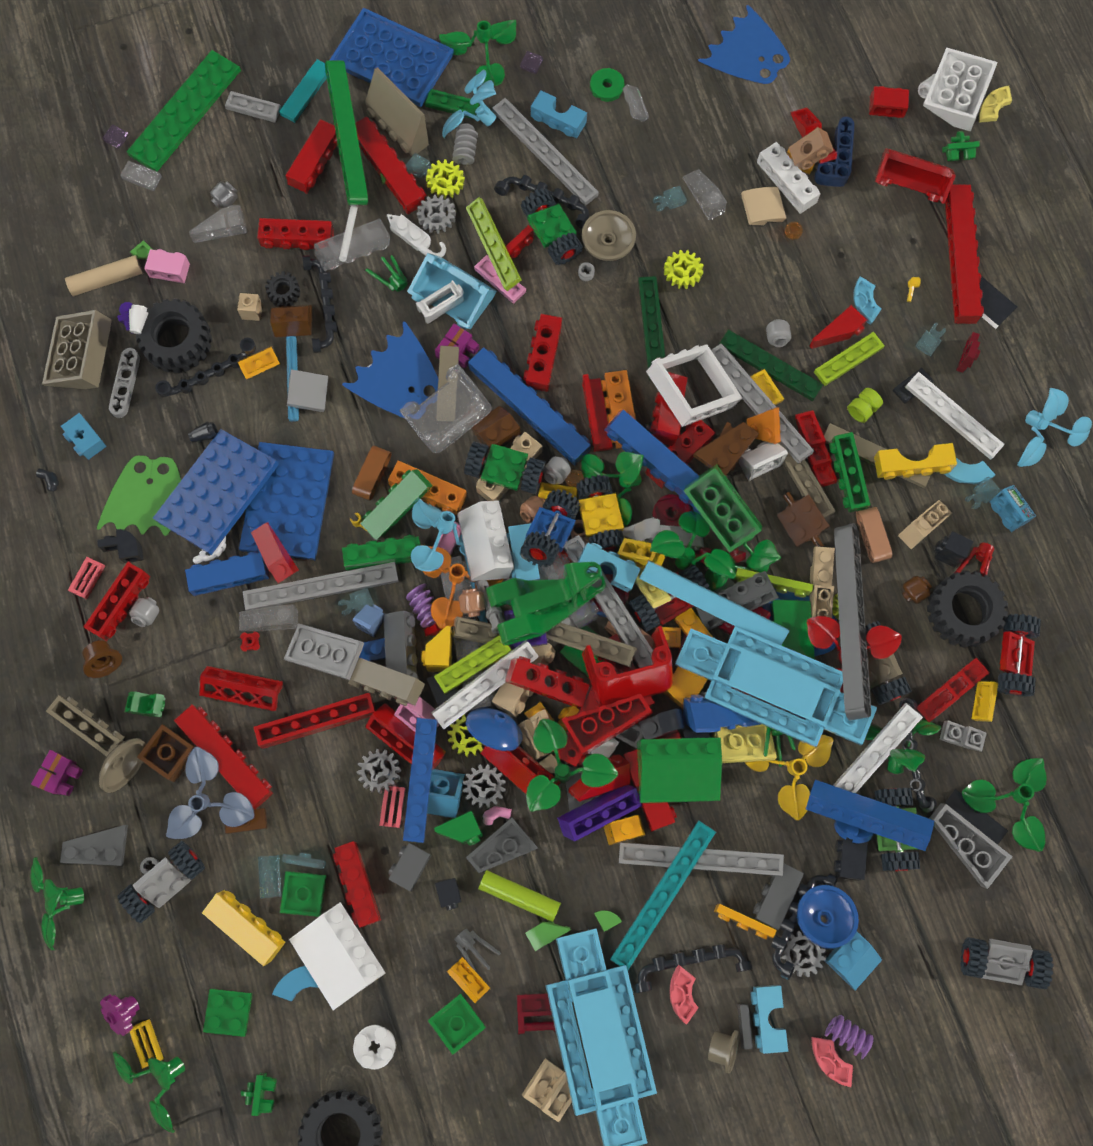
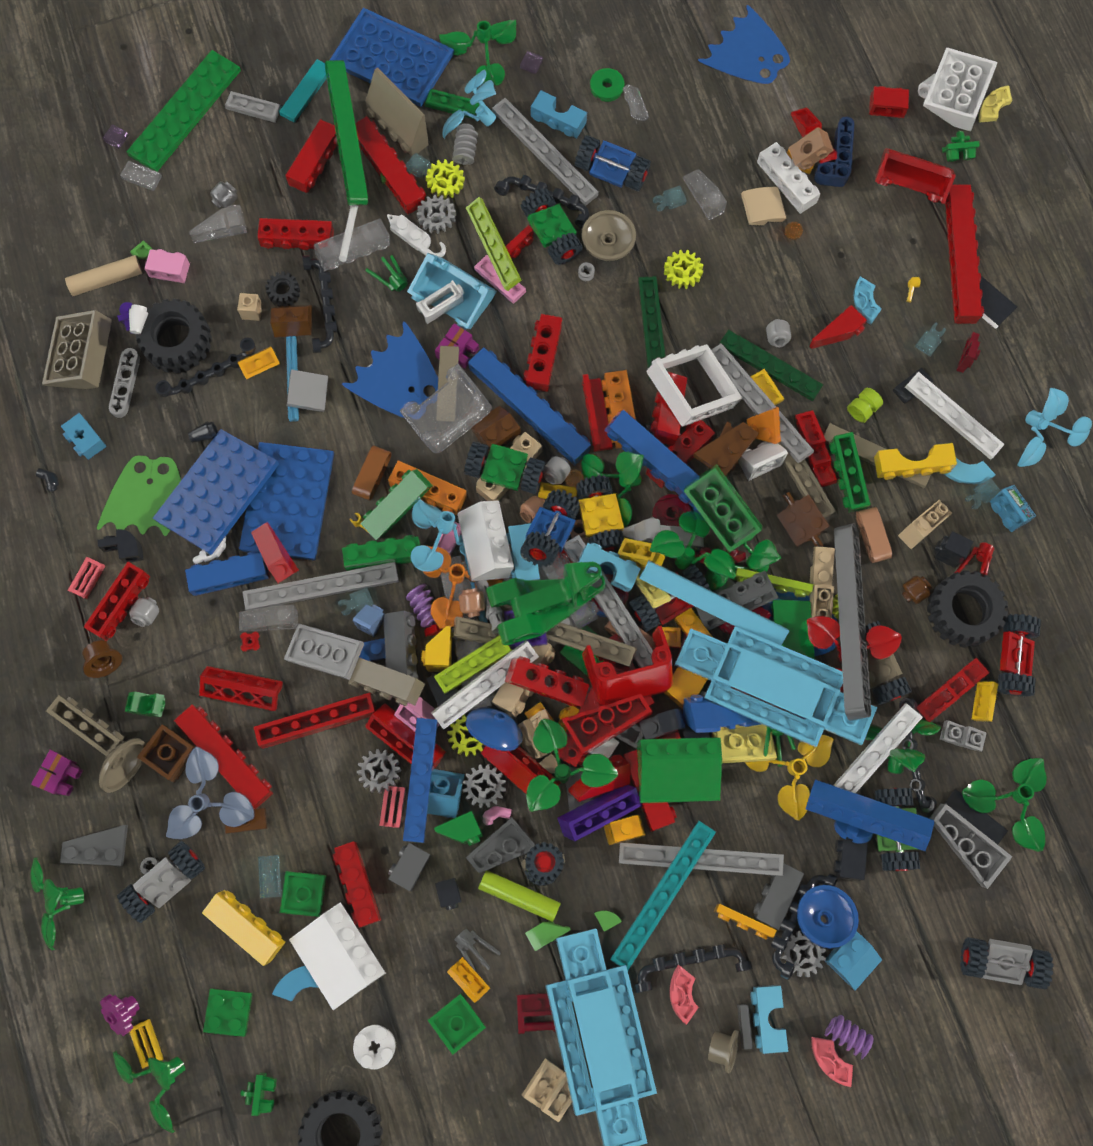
(304, 860): clear light blue plate -> none
(543, 864): none -> black plate
(612, 163): none -> plate
(849, 359): lime plate -> none

